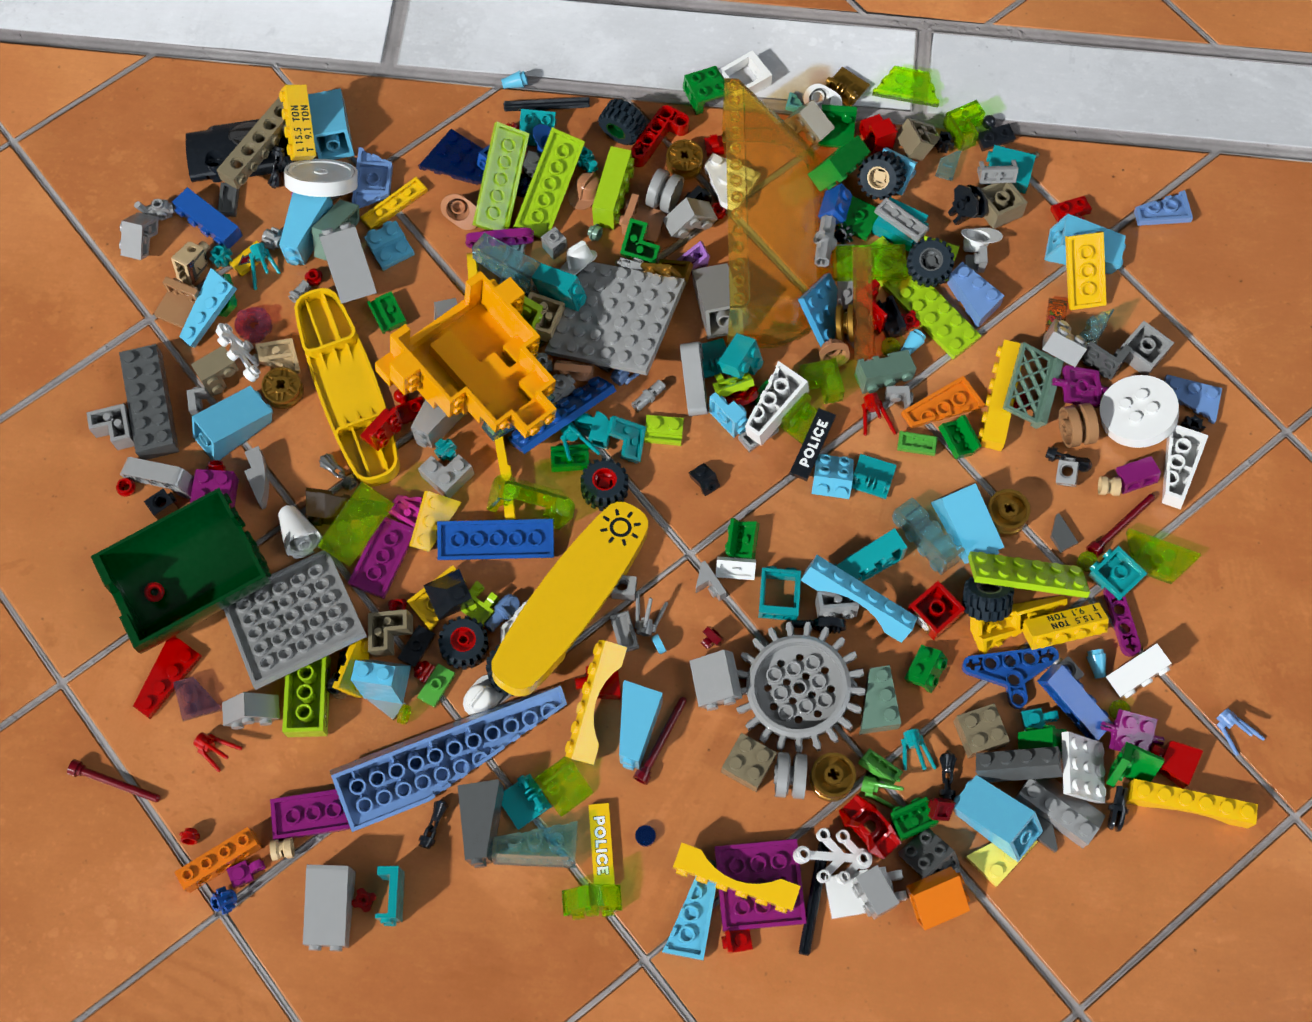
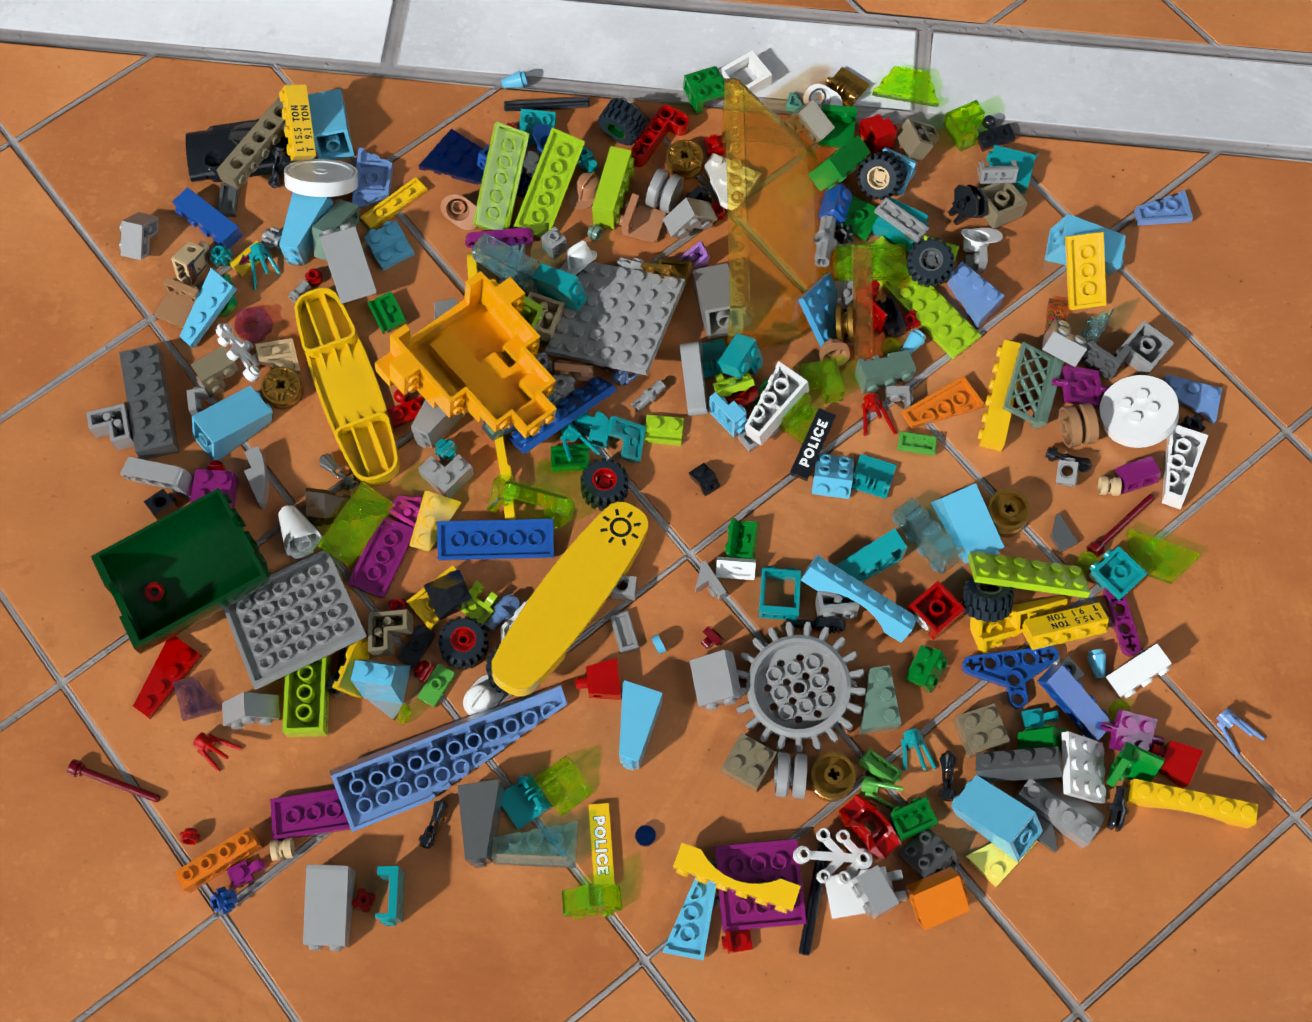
(122, 483): red plate -> none
(159, 208): light grey piece -> none
(382, 428): red bracket -> none
(583, 741): yellow arch -> none
(635, 245): green brick -> none
(643, 774): dark red piece -> none
(645, 626): light grey plant -> none
(941, 808): dark red tile -> none
(945, 142): black gear -> none
(948, 165): clear light blue tile -> none
(960, 437): green bracket -> none
(1076, 207): red plate -> none

